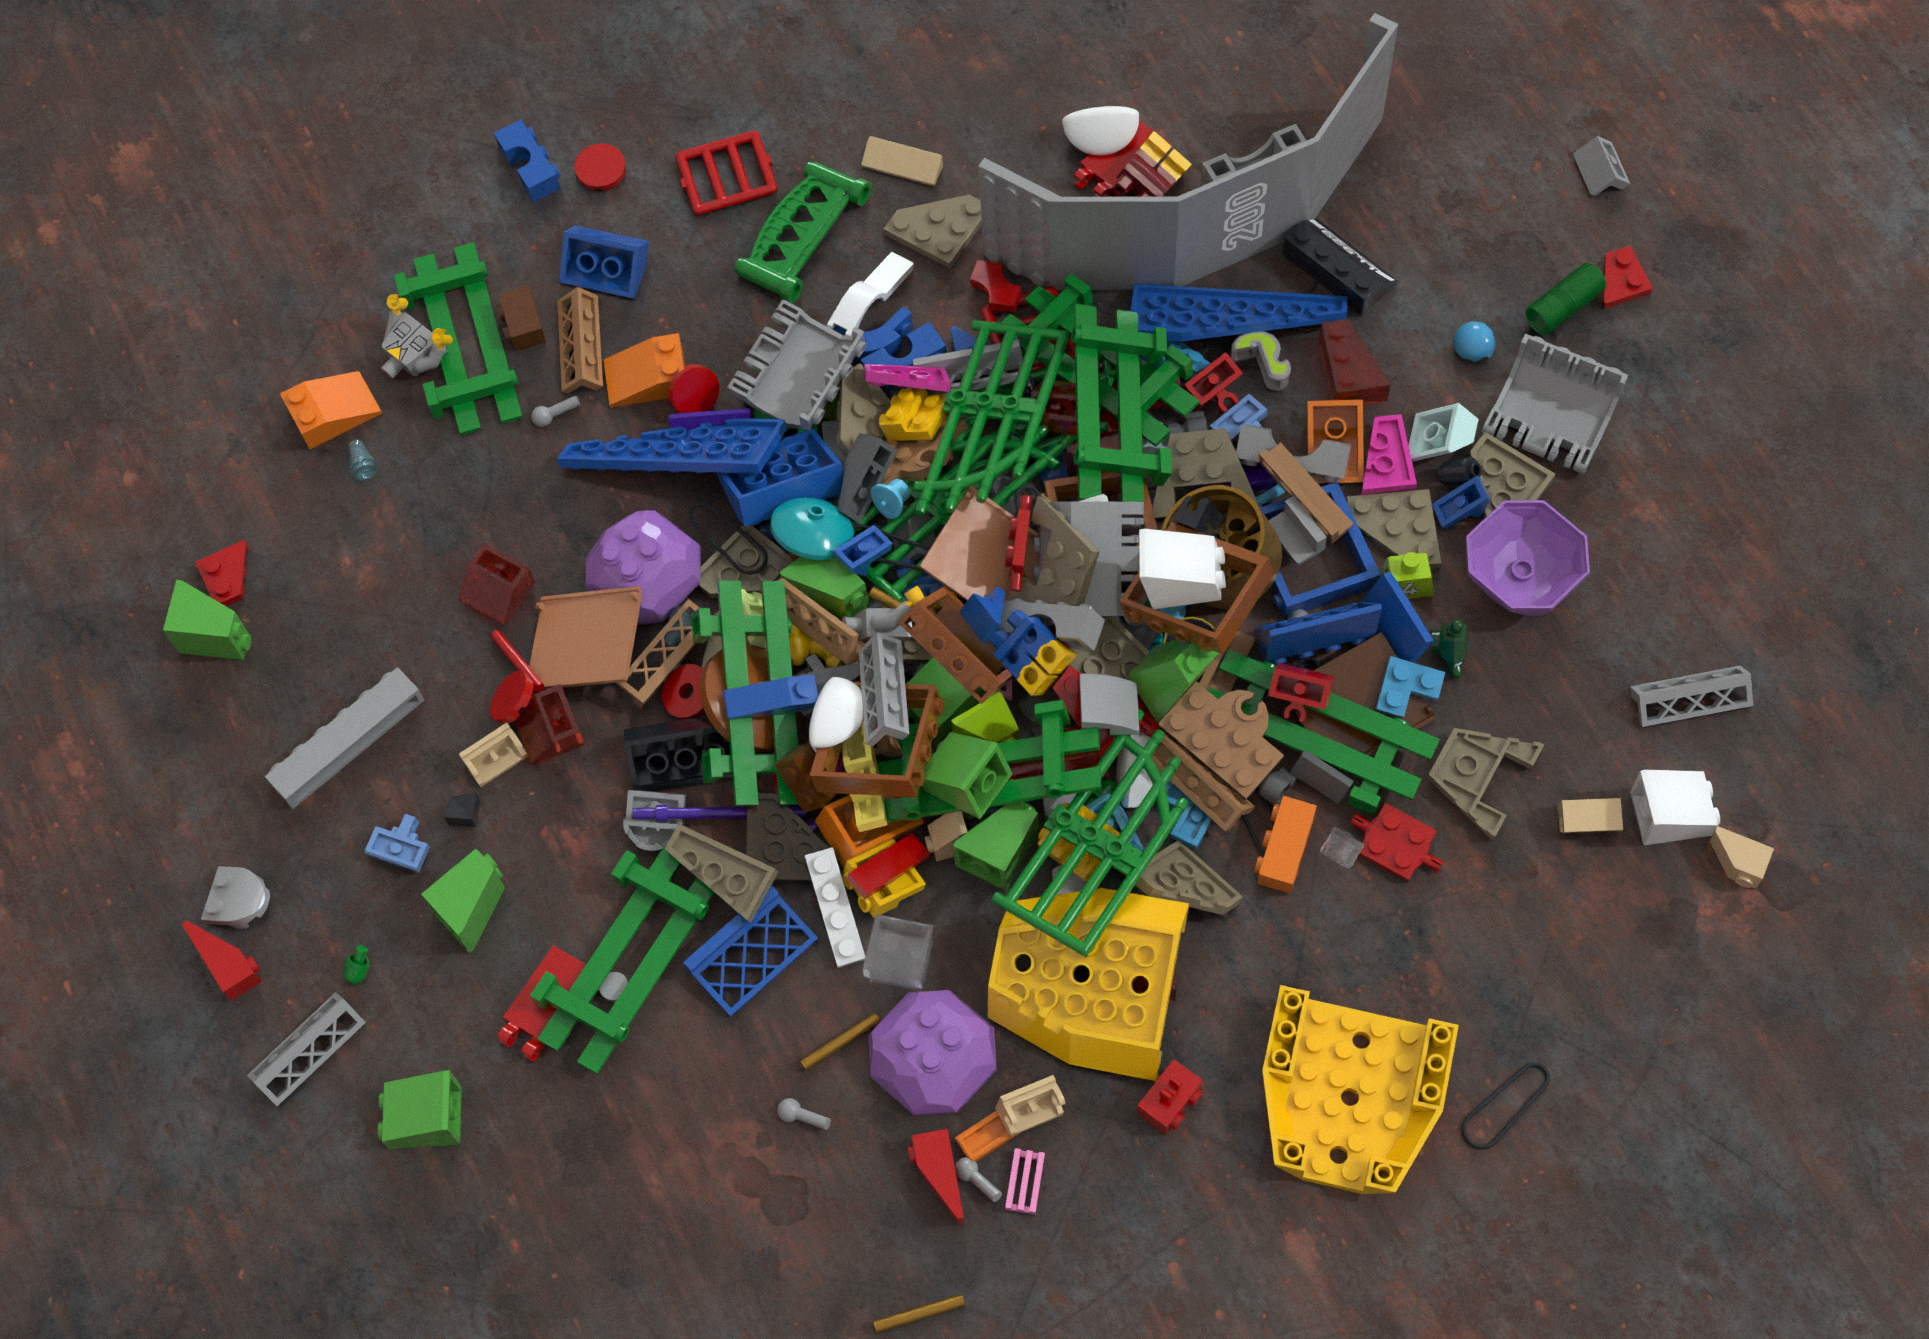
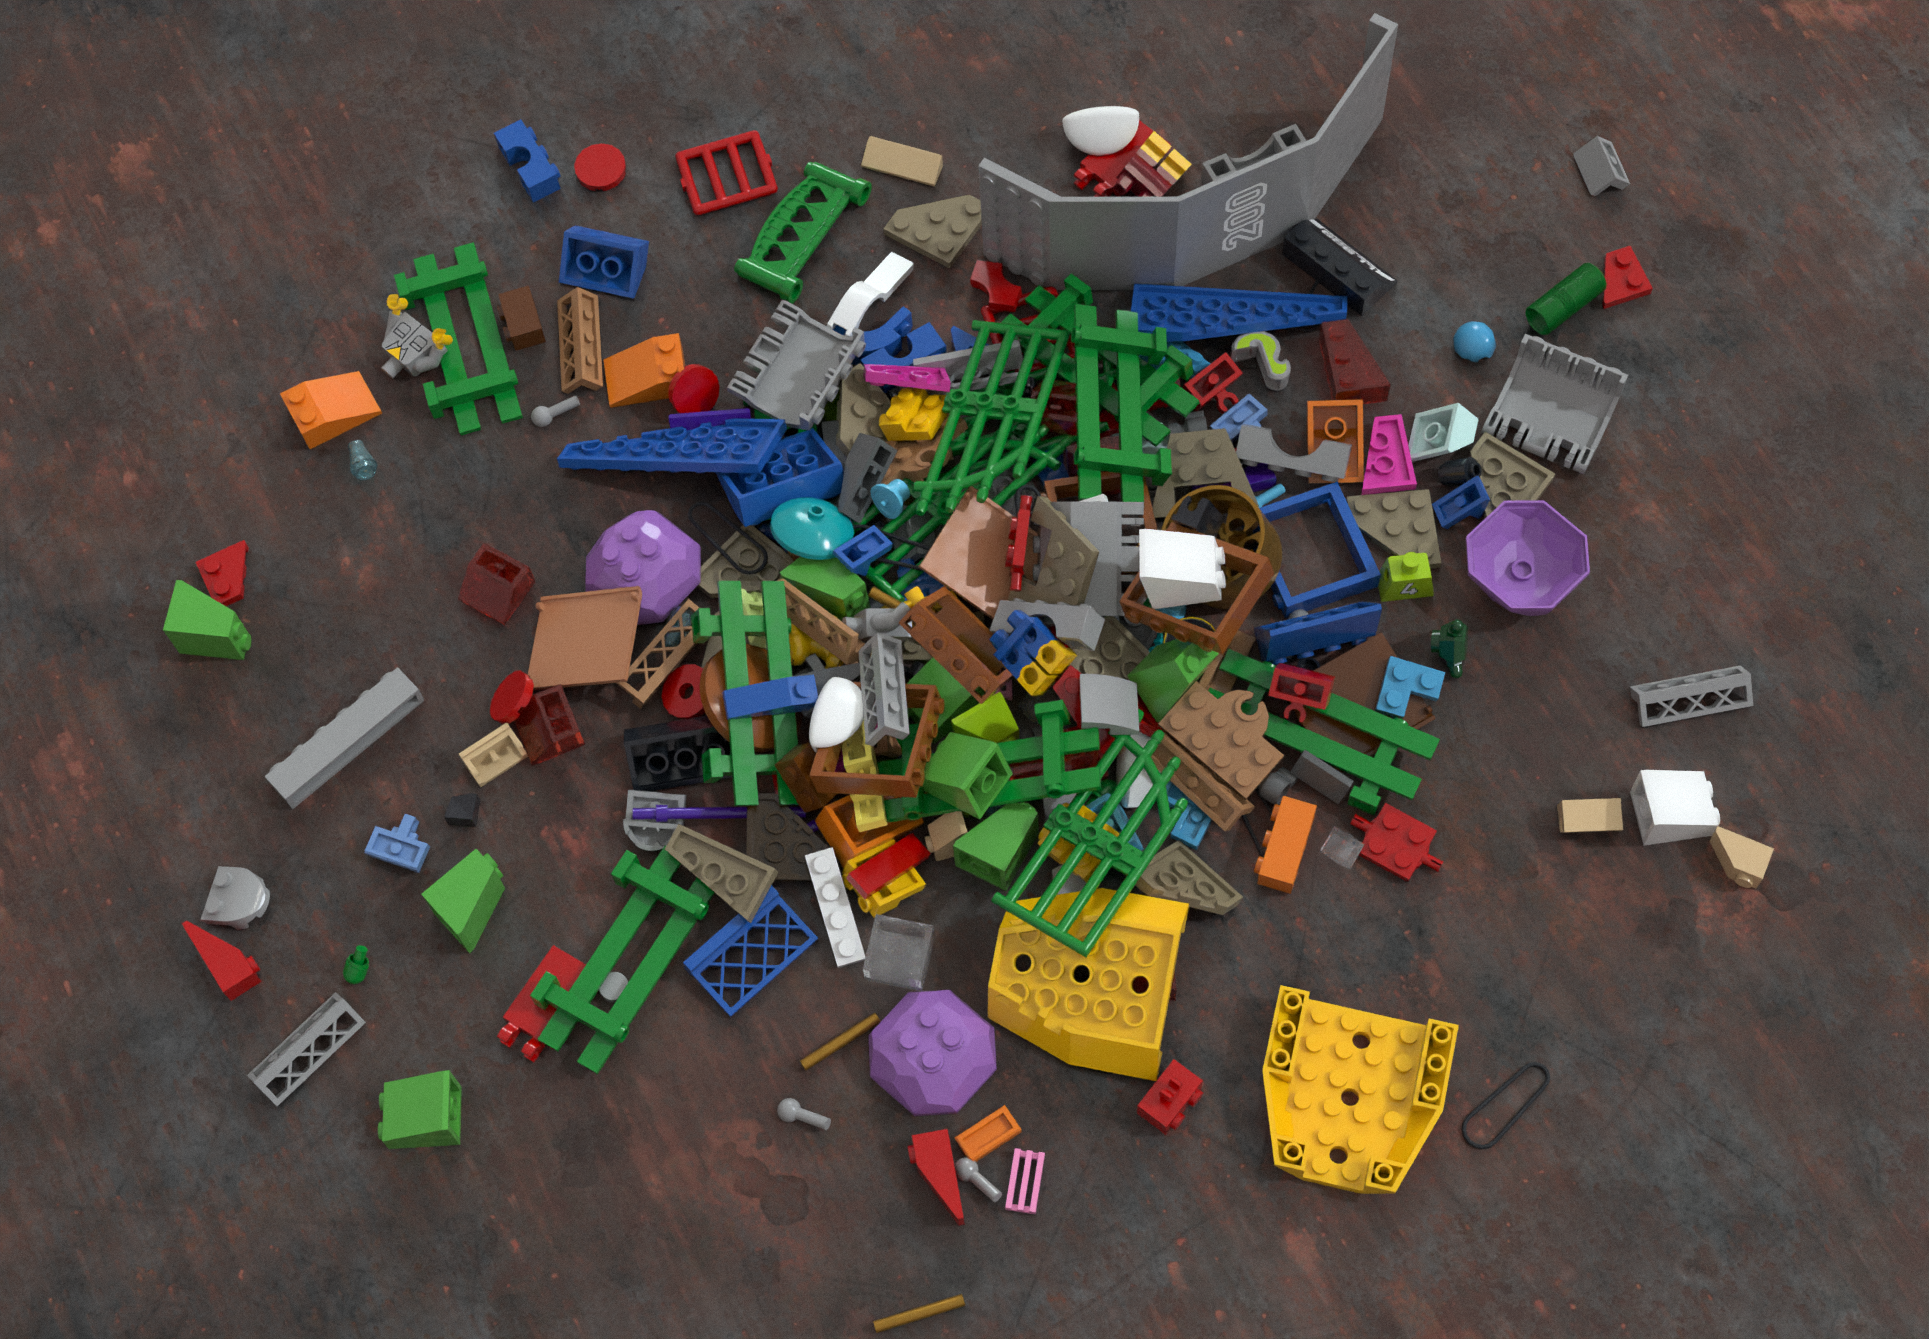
(516, 659): red bar -> none
(984, 613): blue slope -> none
(1030, 1105): tan hinge -> none
(1298, 532): light grey panel -> none
(1312, 497): medium nougat fence -> none
(1399, 619): blue tile -> none
(1467, 768): dark tan wing -> none

